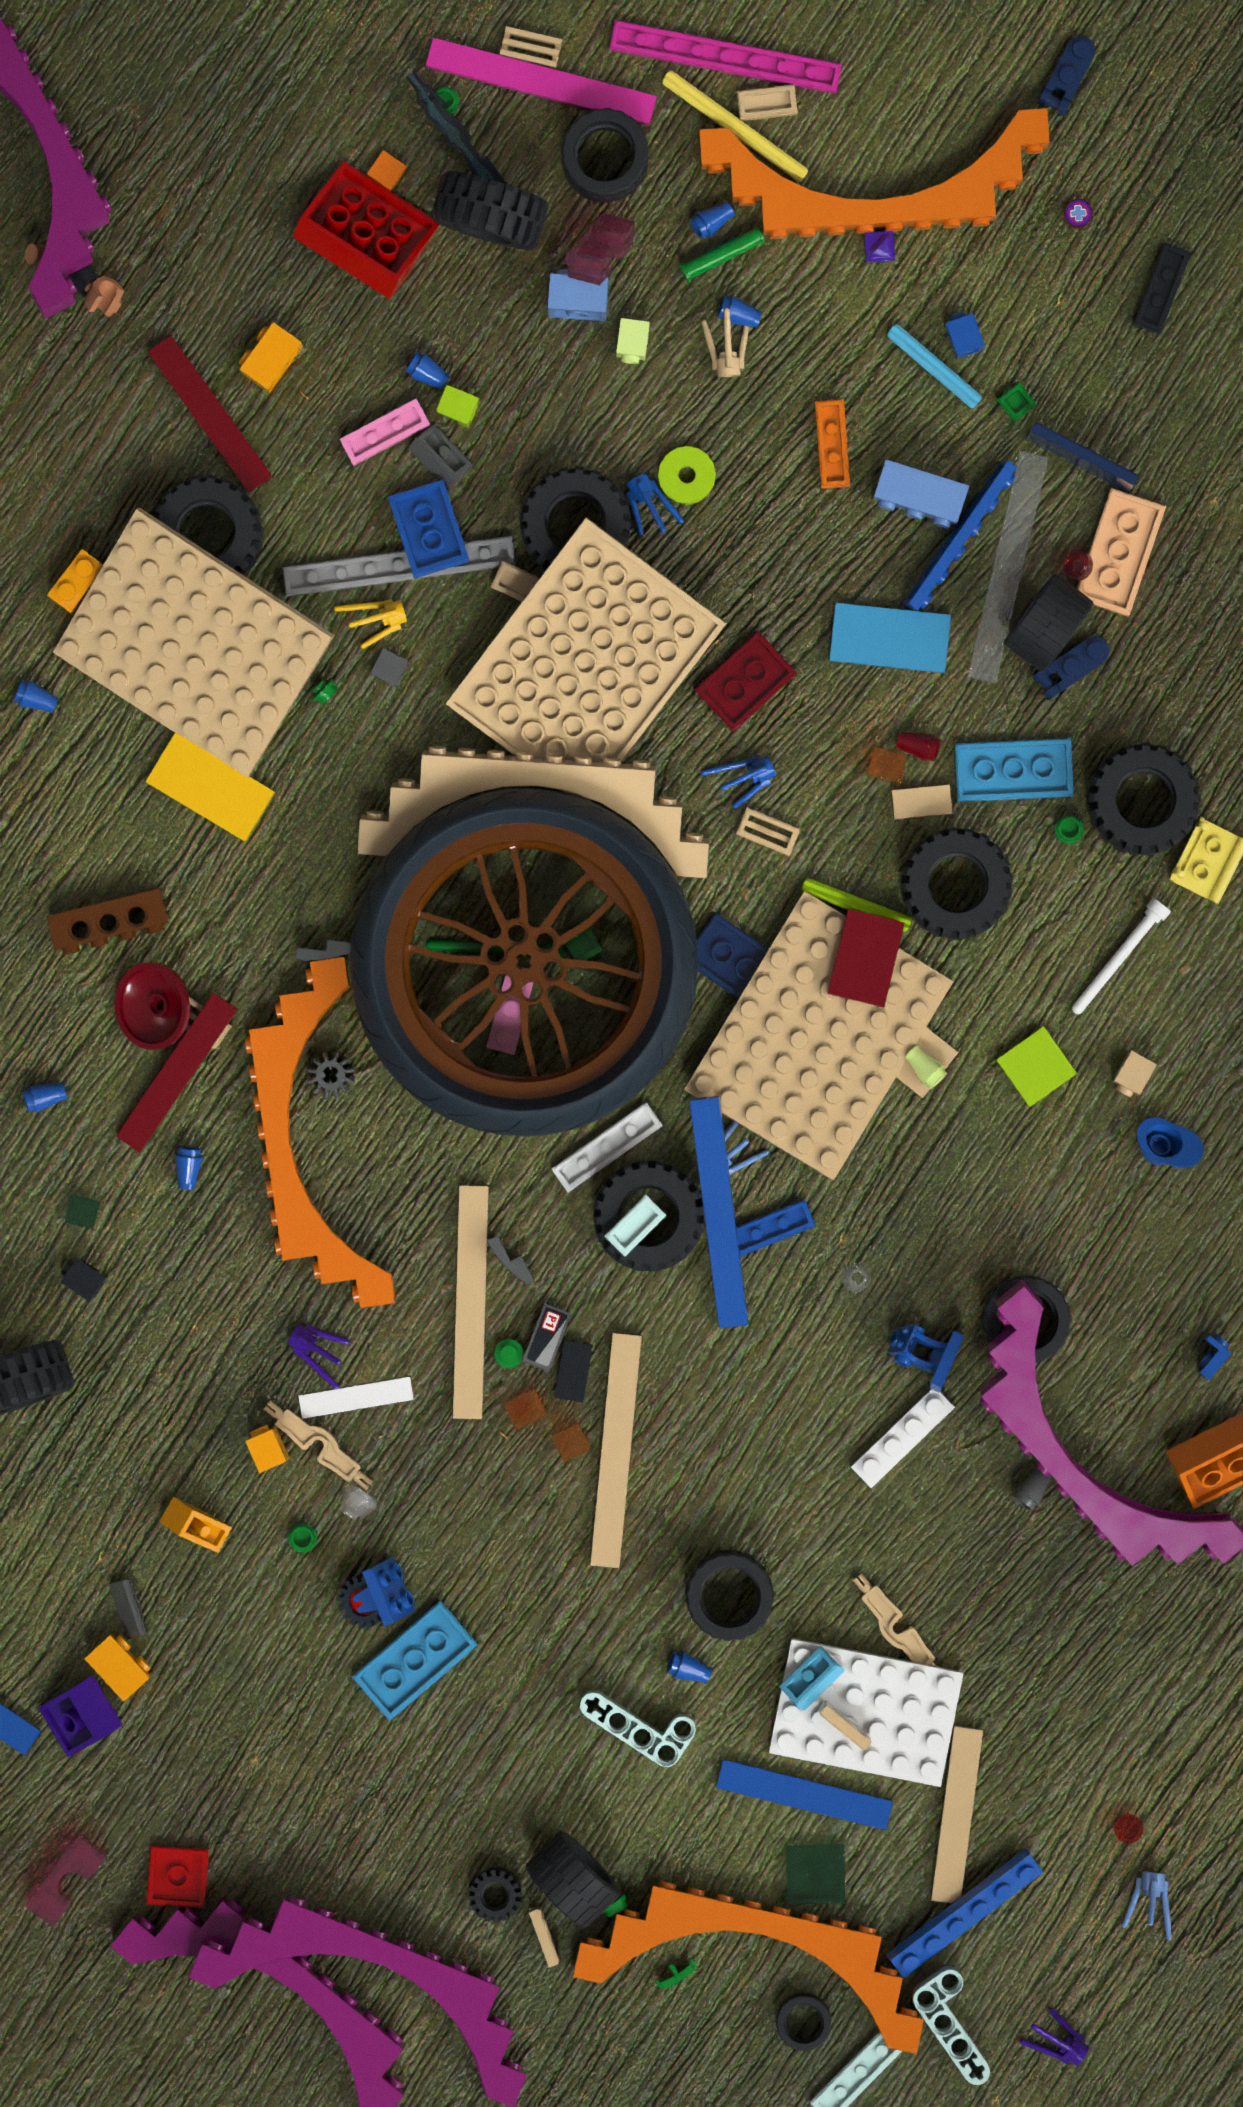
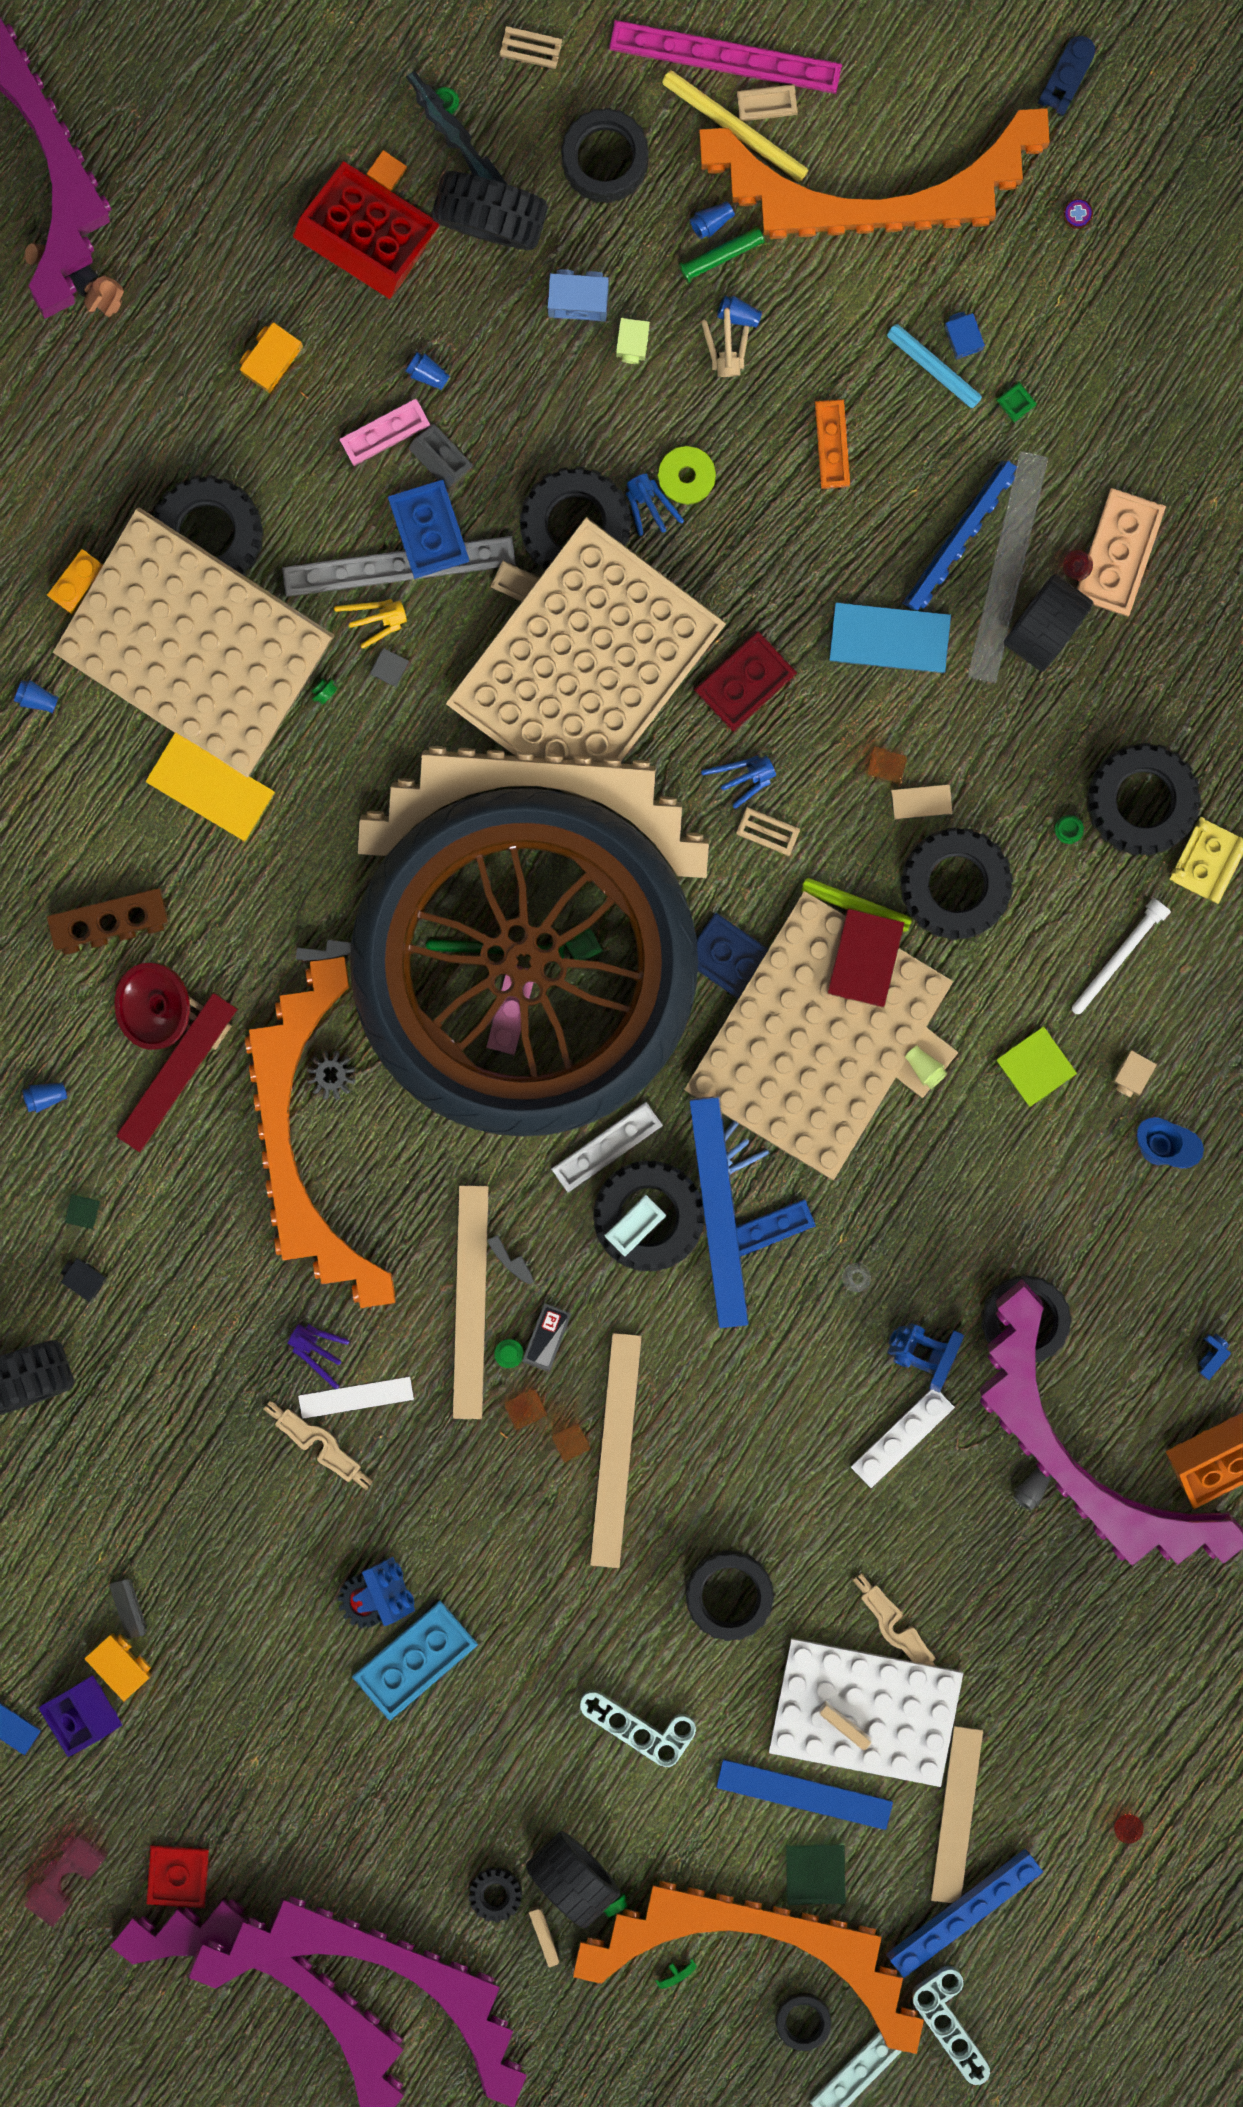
(188, 1165): blue cone -> none
(195, 1524): light orange slope -> none
(210, 414): dark red tile -> none
(266, 1448): light orange brick -> none
(302, 1537): green plate -> none
(356, 1502): clear cone -> none
(458, 405): lime panel -> none
(538, 80): dark pink tile -> none
(573, 1371): black tile -> none
(593, 253): clear pink arch -> none
(688, 1668): blue cone -> none
(811, 1678): medium azure slope -> none
(879, 247): dark purple tile -> none
(919, 745): dark red cone -> none
(920, 494): medium blue slope -> none
(1014, 770): dark azure tile -> none
(1071, 2049): dark purple plant -> none
(1073, 666): dark blue plate -> none
(1082, 457): dark blue tile -> none
(1152, 1885): medium blue plant -> none
(1162, 288): black tile -> none

